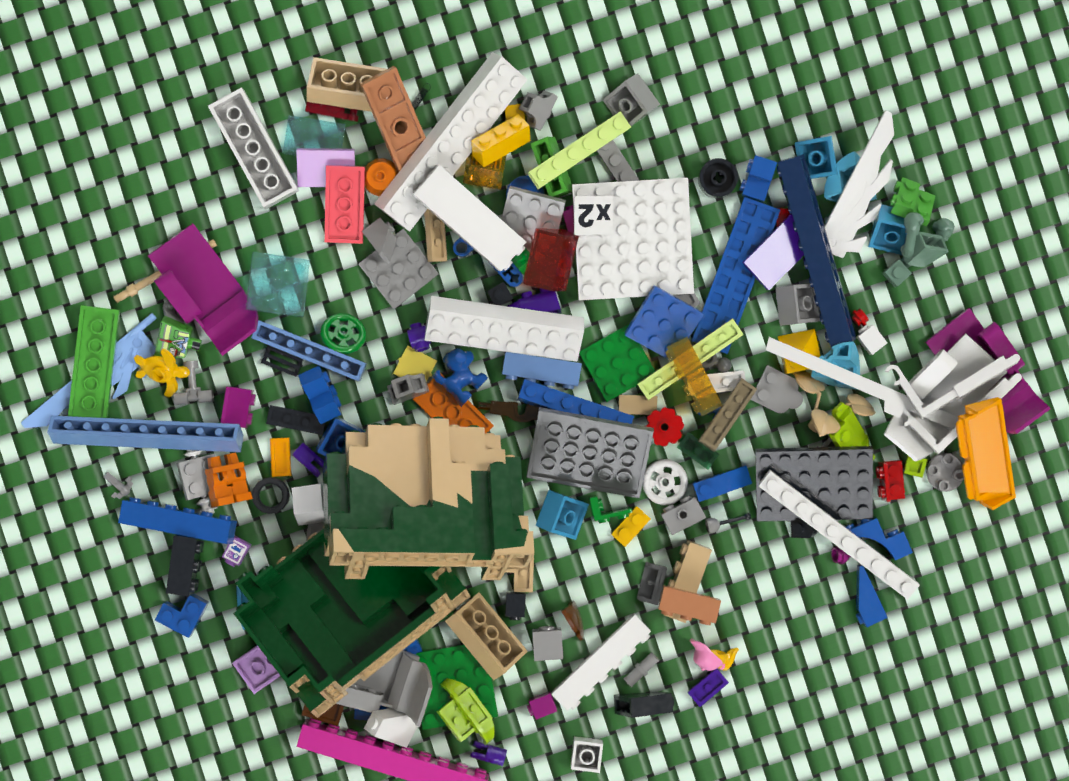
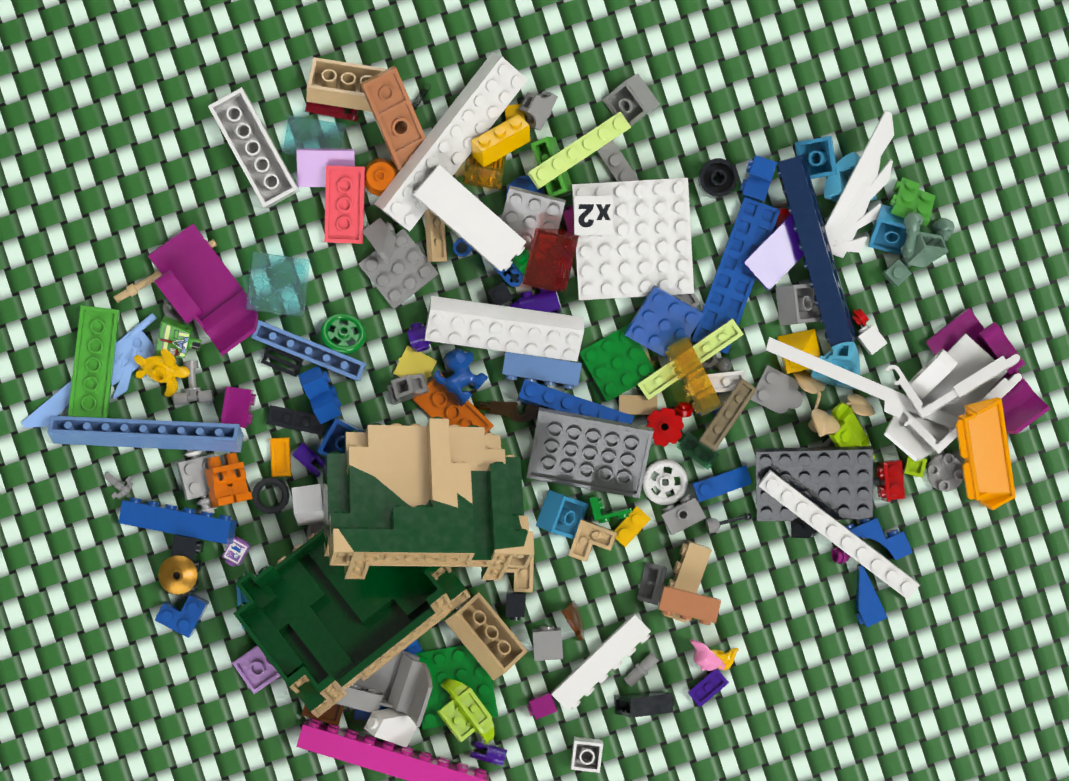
(187, 572): none -> pearl gold dish
(589, 535): none -> tan plate
(684, 409): none -> red plate

